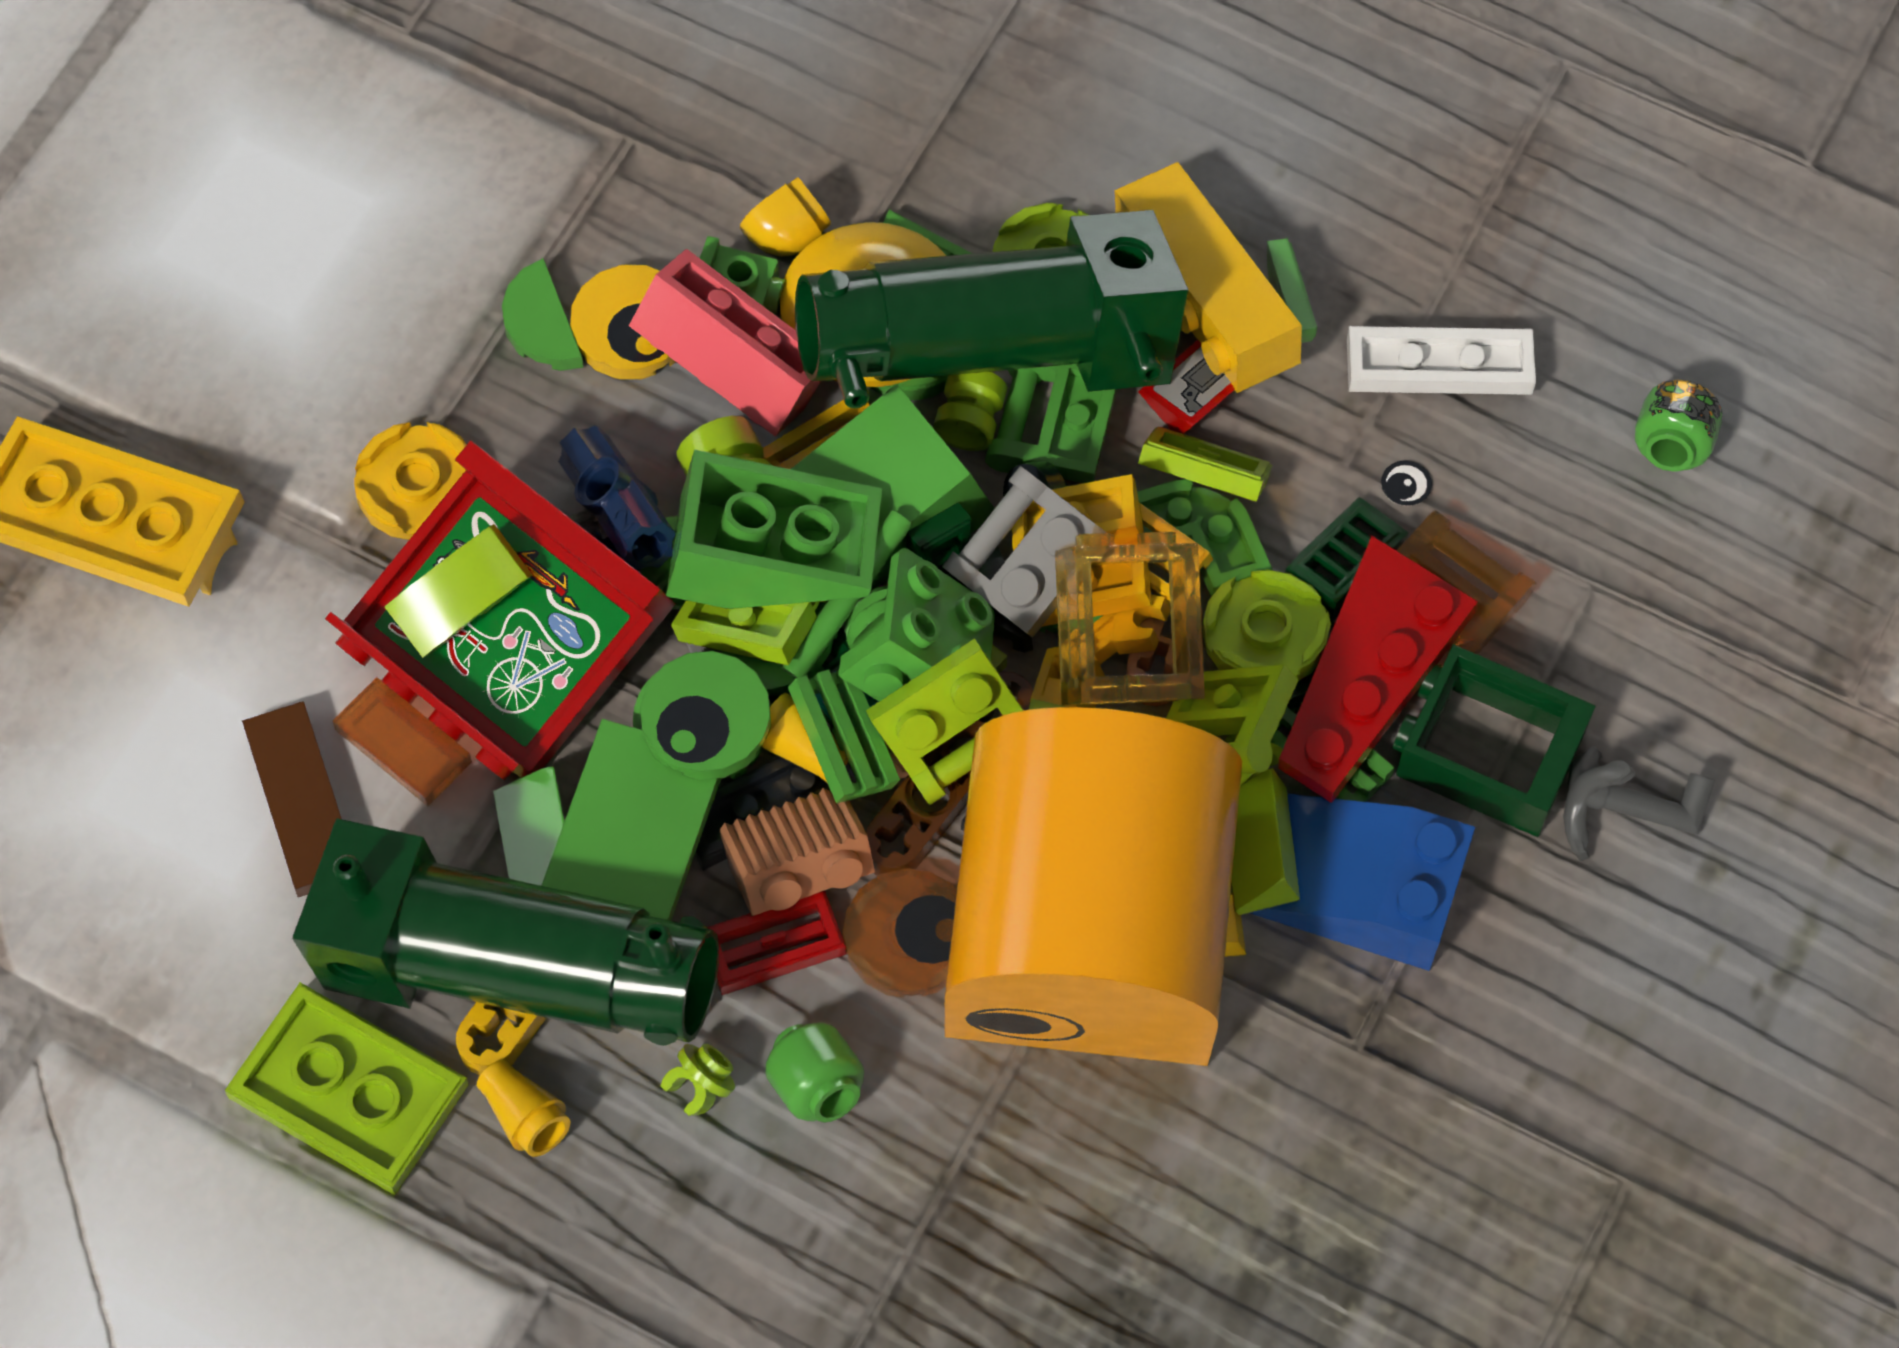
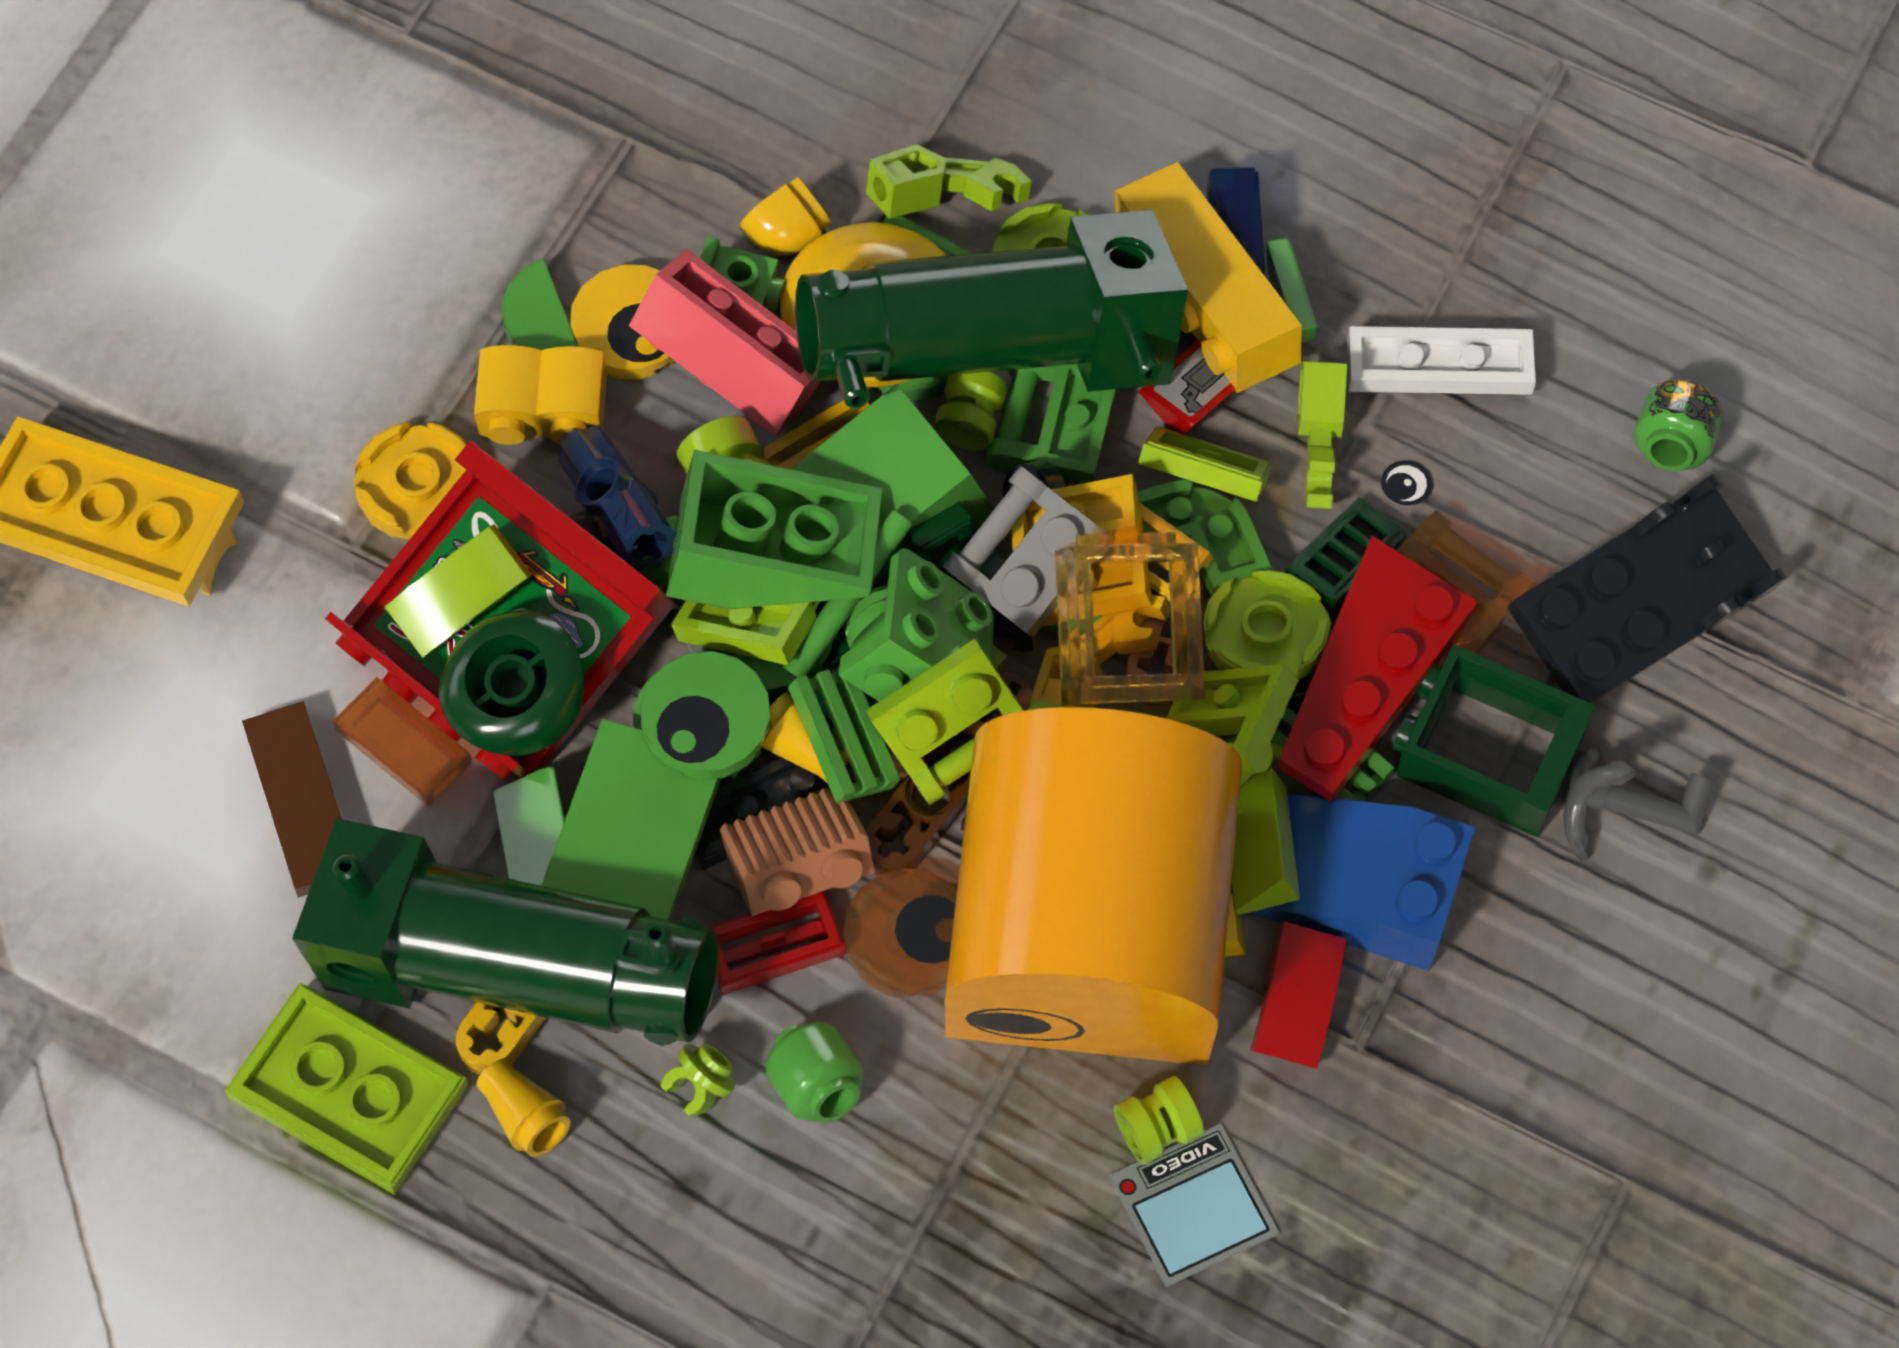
(513, 683): none -> dark green hat
(538, 392): none -> yellow brick
(915, 179): none -> lime piece
(1158, 1120): none -> lime wheel
(1194, 1205): none -> sticker
(1236, 199): none -> clear blue slope
(1299, 995): none -> red slope
(1320, 418): none -> lime piece
(1644, 593): none -> black hinge

